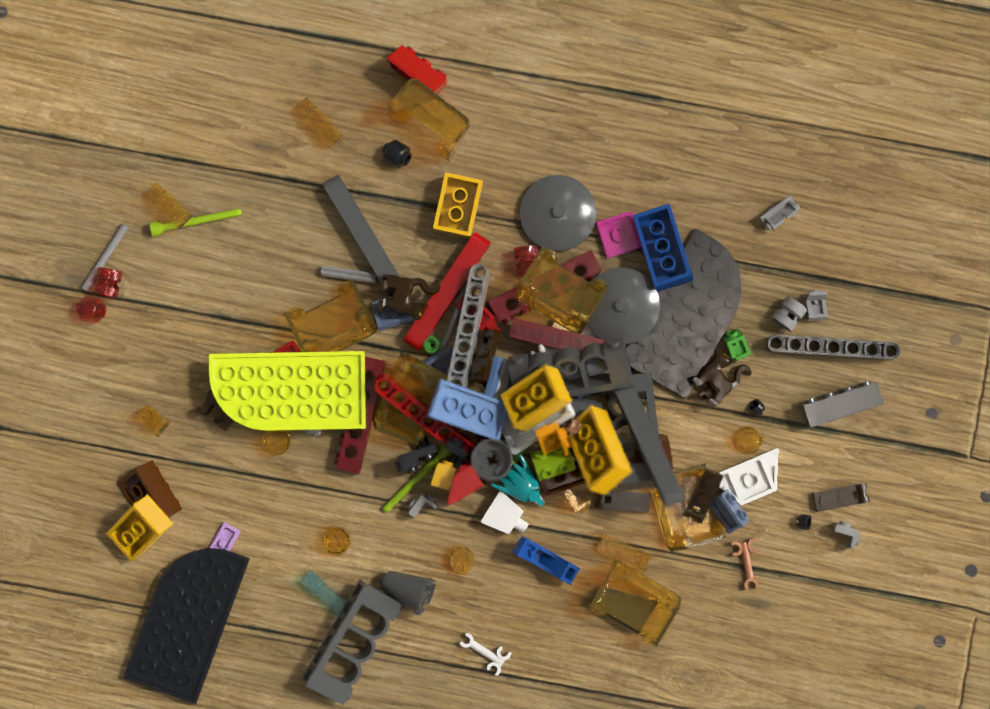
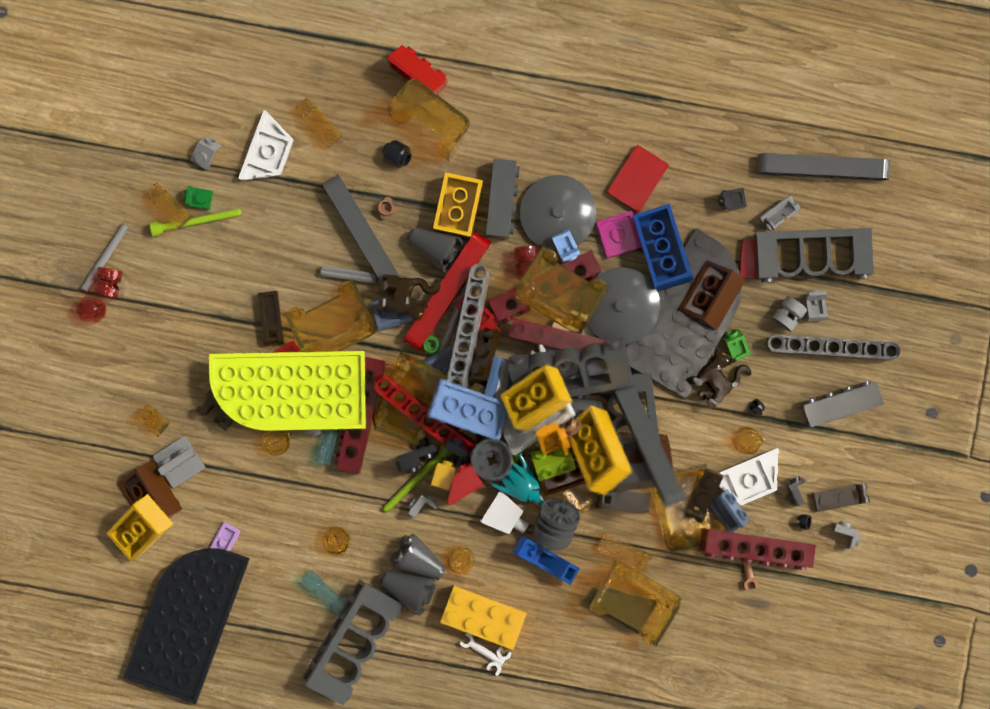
(179, 462): none -> light grey bracket
(198, 198): none -> green bracket
(205, 152): none -> light grey bracket
(267, 151): none -> white wing
(271, 317): none -> dark brown plate
(326, 448): none -> clear light blue axle
(391, 208): none -> medium nougat plate
(417, 558): none -> dark grey cone
(436, 247): none -> dark grey cone
(483, 617): none -> yellow brick
(501, 198): none -> dark grey brick
(556, 524): none -> dark grey wheel
(566, 245): none -> light blue bracket
(638, 178): none -> red tile
(711, 294): none -> reddish brown slope
(732, 199): none -> black bracket
(747, 260): none -> red tile
(794, 494): none -> black bracket
(803, 557): none -> dark red brick
(823, 166): none -> dark grey beam
(859, 244): none -> dark grey fence

